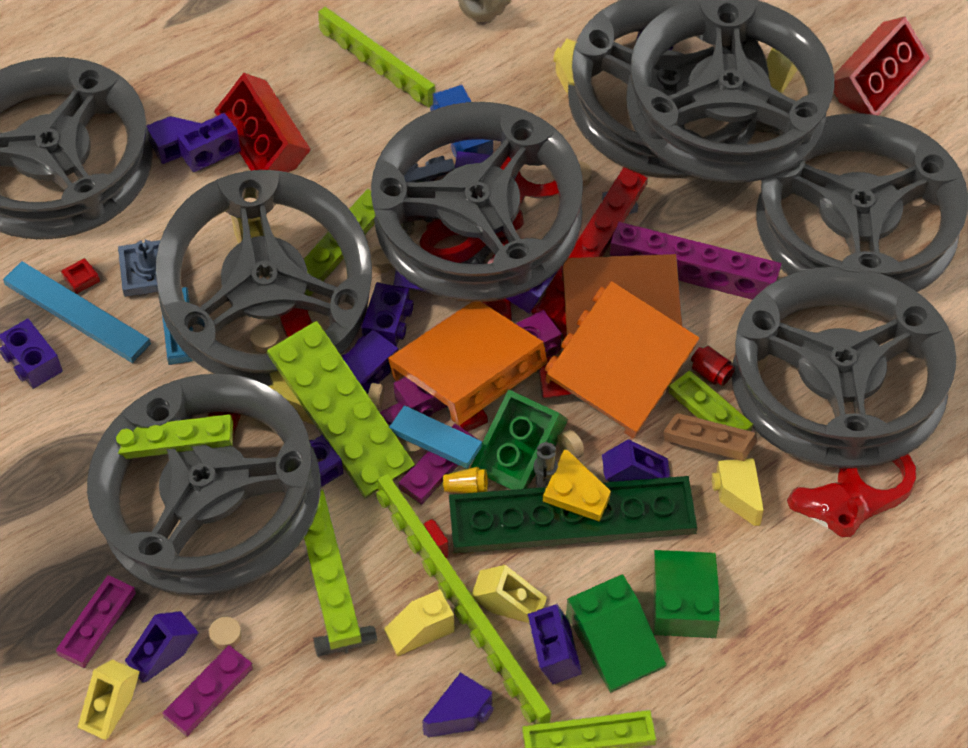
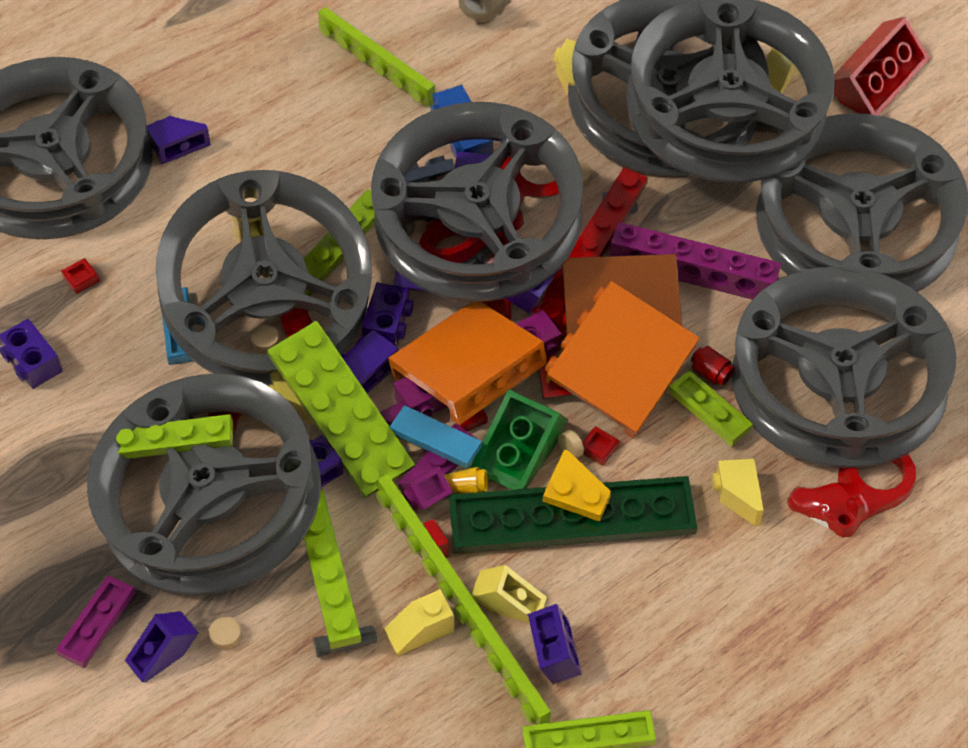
(77, 312): dark azure tile -> none
(107, 698): light yellow slope -> none
(141, 260): sand blue plate -> none
(207, 690): magenta plate -> none
(208, 142): dark purple brick -> none
(263, 126): red slope -> none
(376, 394): tan tile -> none
(379, 261): tan tile -> none
(426, 489): none -> magenta bracket
(459, 708): dark purple slope -> none
(545, 465): dark grey pin -> none
(599, 445): none -> red tile
(615, 632): green slope -> none
(633, 462): dark purple slope -> none
(686, 594): green slope -> none
(710, 436): medium nougat plate -> none

